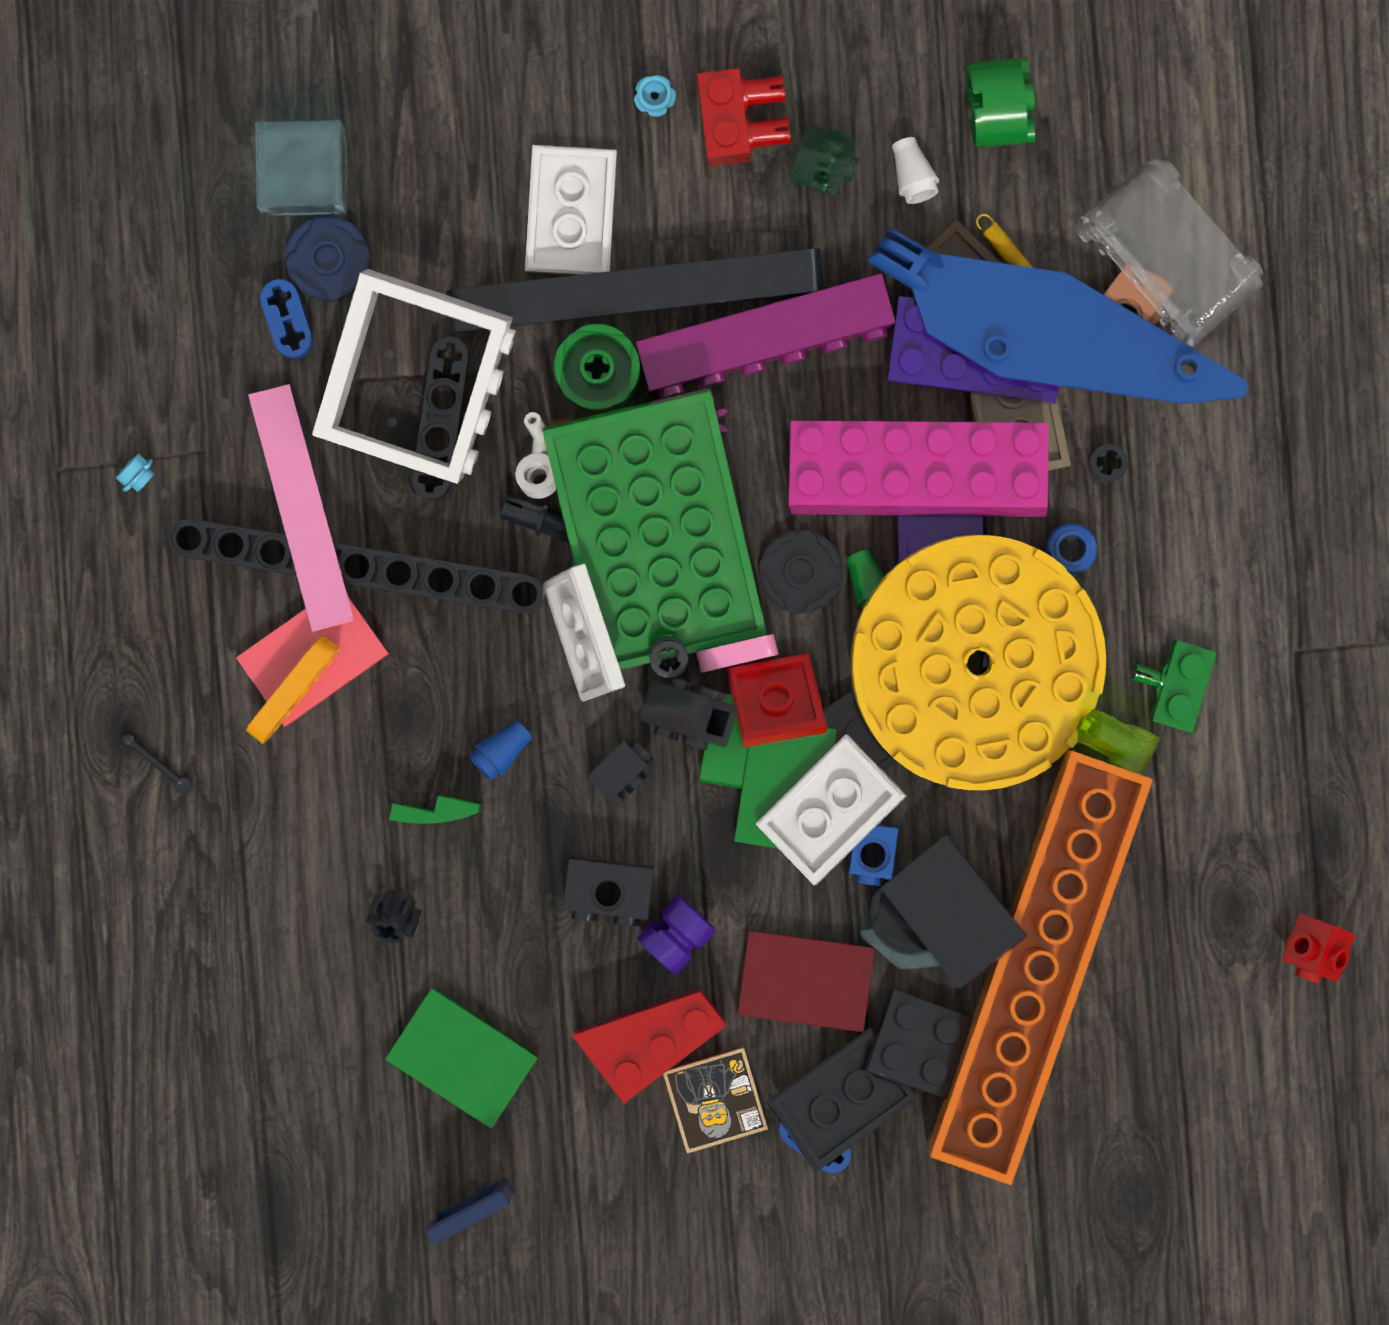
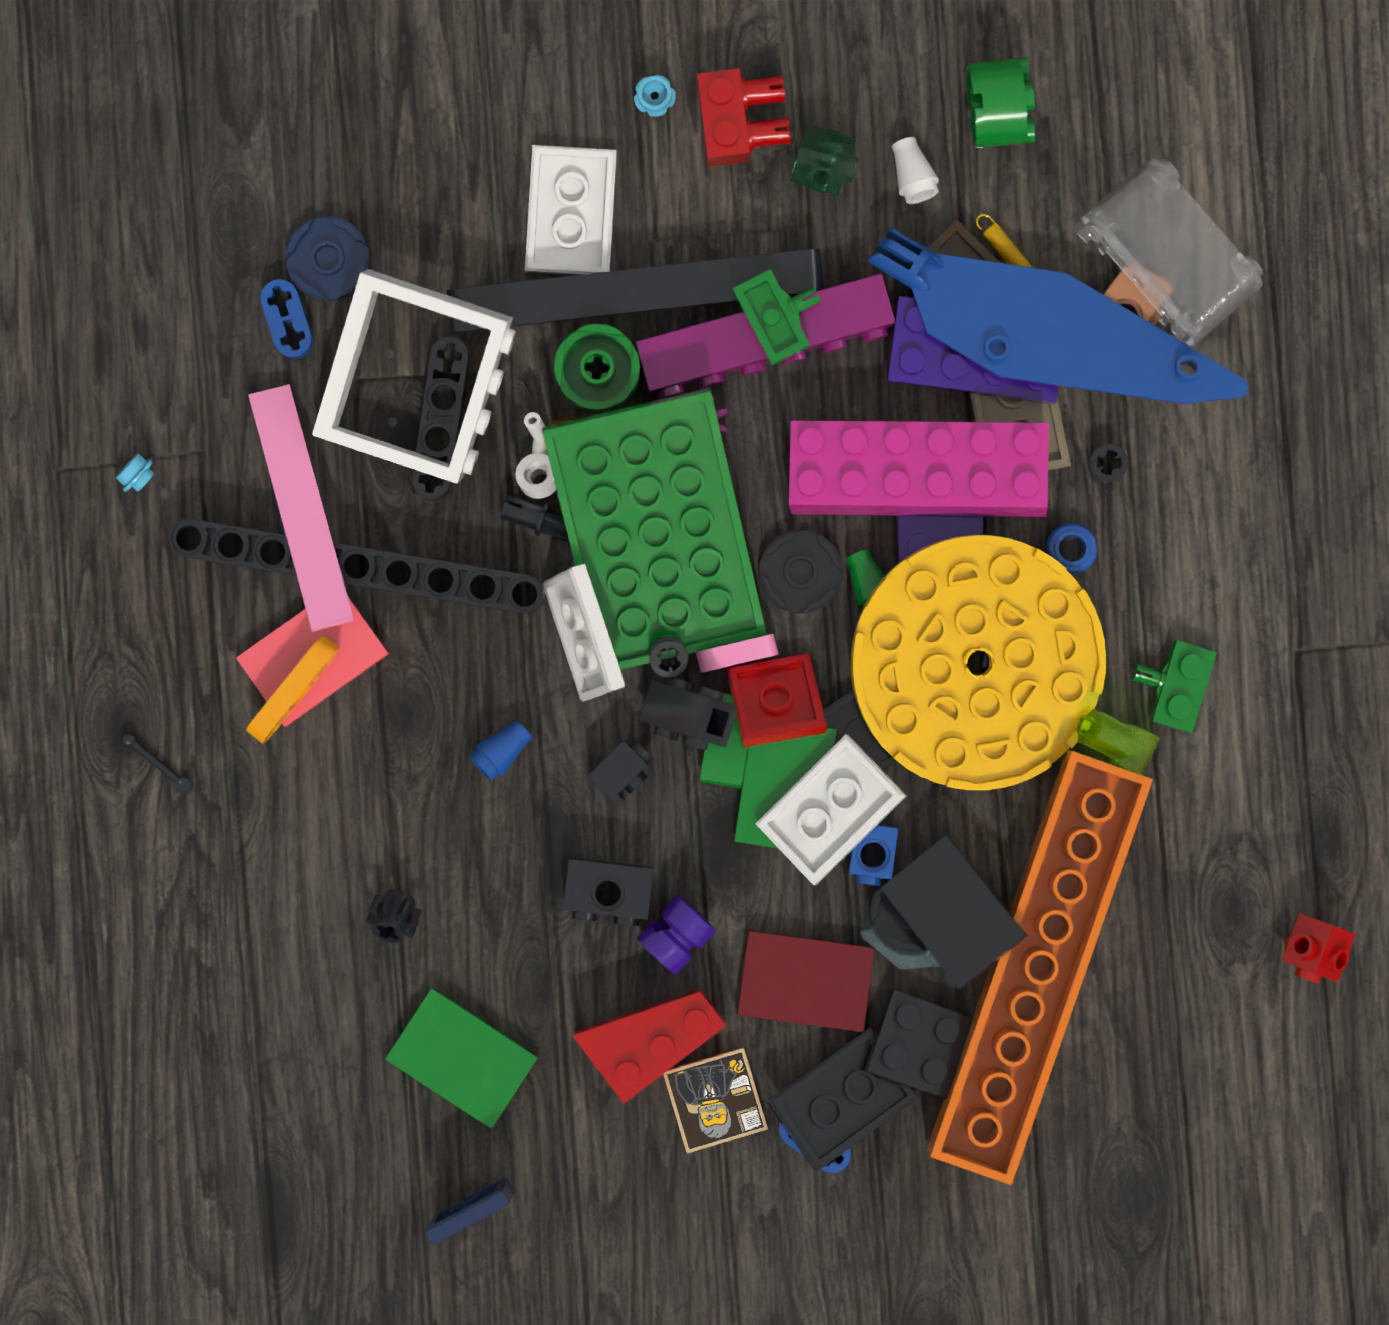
(301, 167): clear light blue brick -> none
(446, 810): green slope -> none
(775, 315): none -> green plate

